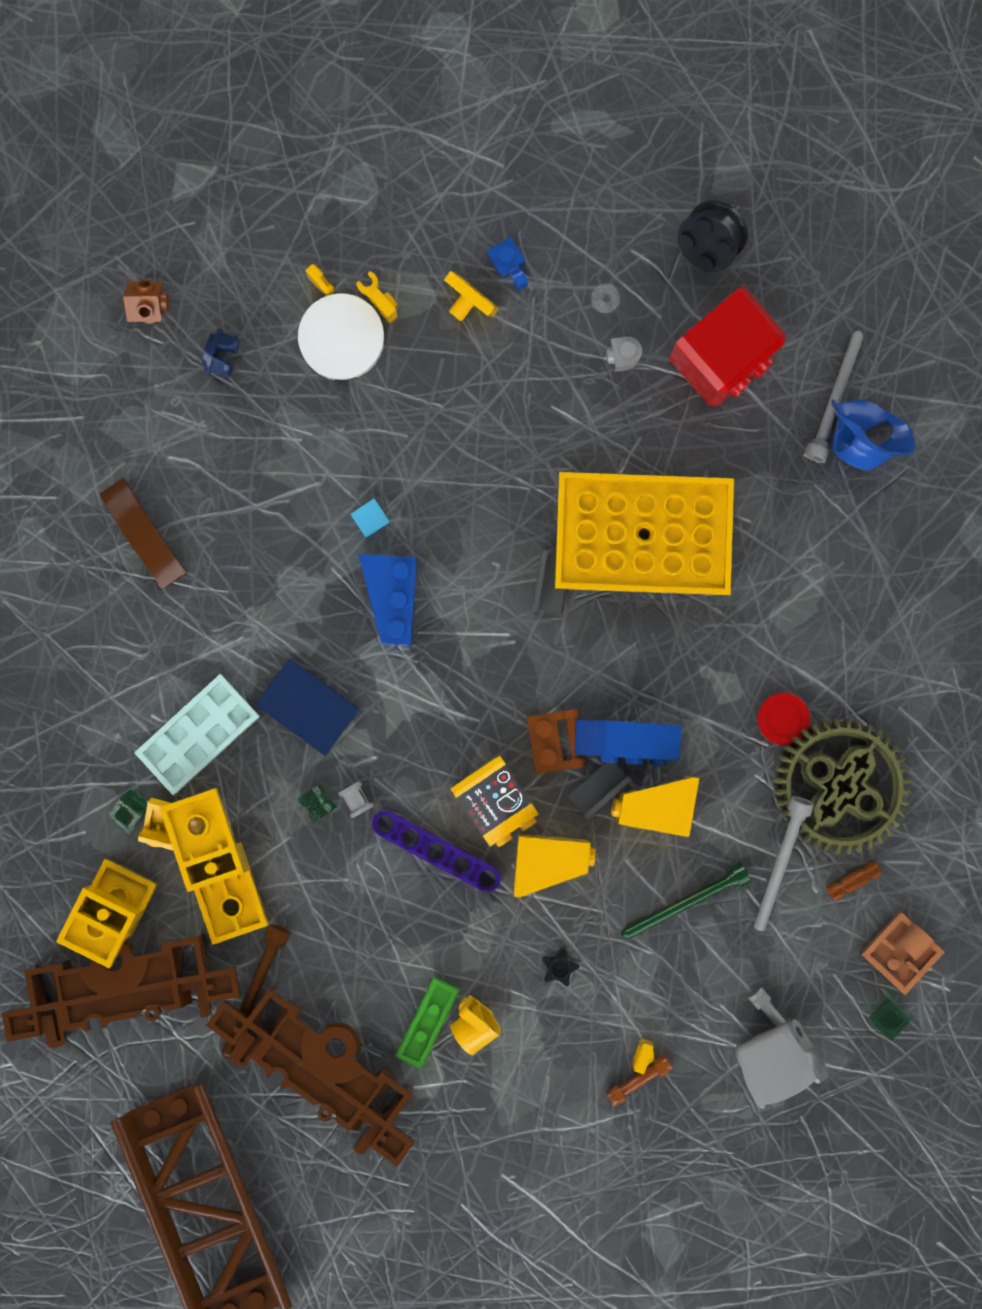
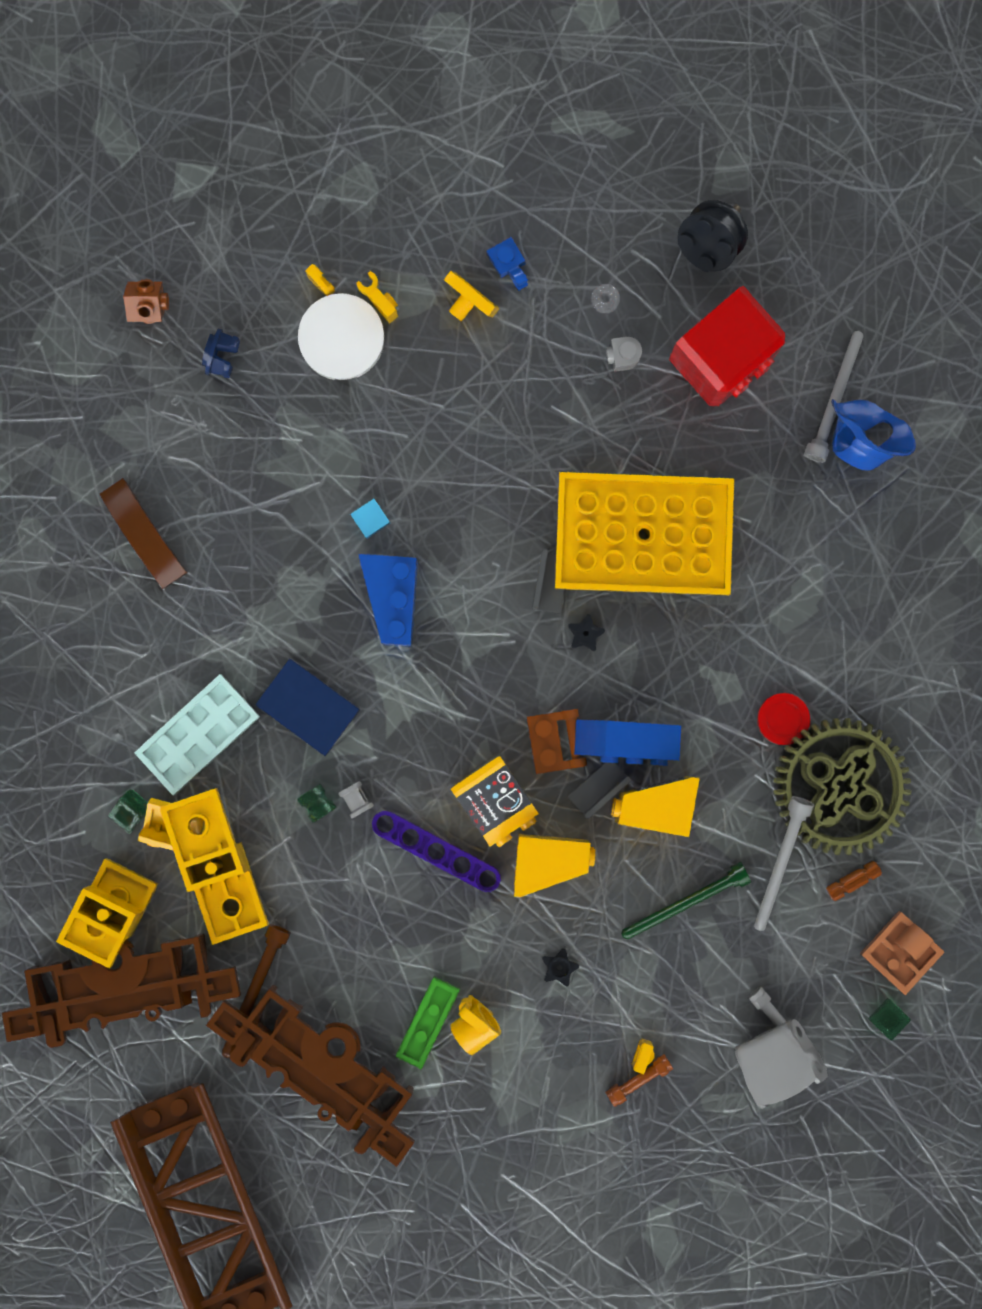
(586, 625): none -> black plate

